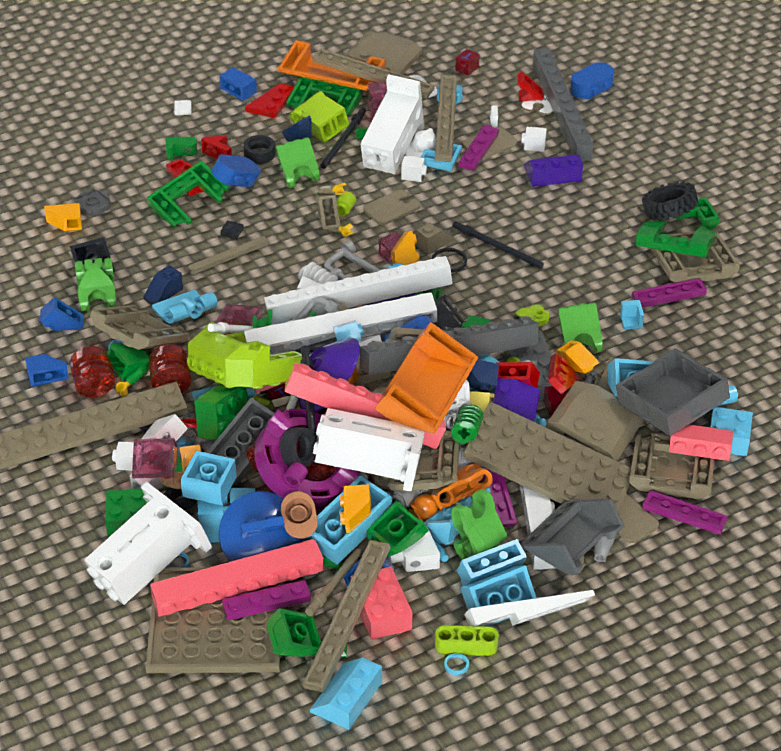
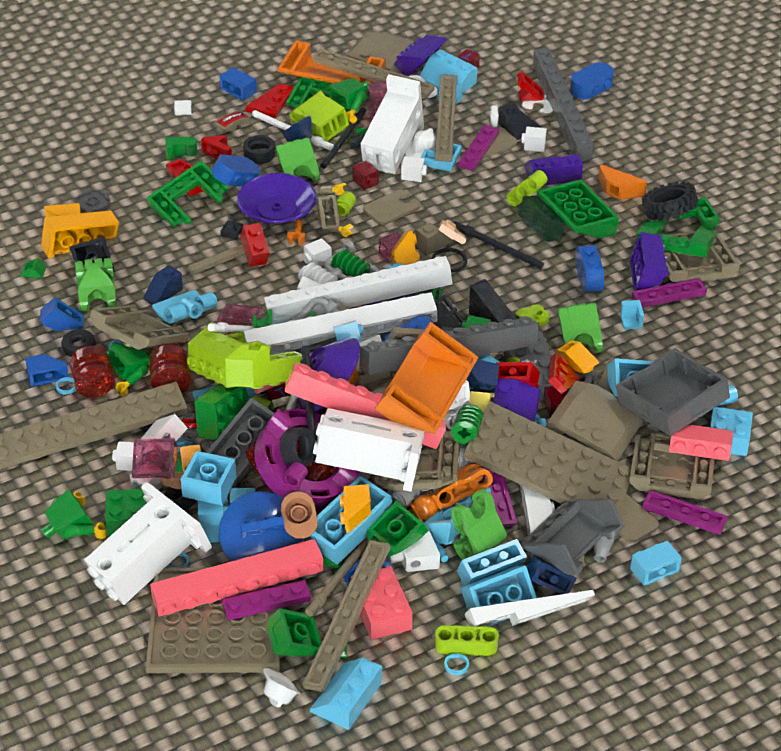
(33, 269): none -> green slope
(65, 391): none -> medium azure piece
(70, 518): none -> green torso
(72, 229): none -> light orange wedge
(77, 335): none -> black tyre
(230, 121): none -> slope
(254, 244): none -> red brick
(276, 198): none -> dark purple dish
(278, 688): none -> white piece
(296, 234): none -> orange bar
(316, 140): none -> white bar
(317, 252): none -> white brick
(349, 95): none -> green torso
(349, 263): none -> green piece
(355, 140): none -> black tile
(365, 175): none -> dark red brick
(418, 54): none -> dark purple slope
(446, 64): none -> medium azure slope
(449, 229): none -> light nougat hinge
(487, 304): none -> black slope
(515, 120): none -> black slope
(527, 187): none -> lime beam
(541, 218): none -> clear green brick
(549, 576): none -> dark blue slope
(581, 209): none -> green slope
(589, 268): none -> blue brick
(621, 184): none -> orange slope
(648, 261): none -> dark purple slope
(655, 563): none -> medium azure brick

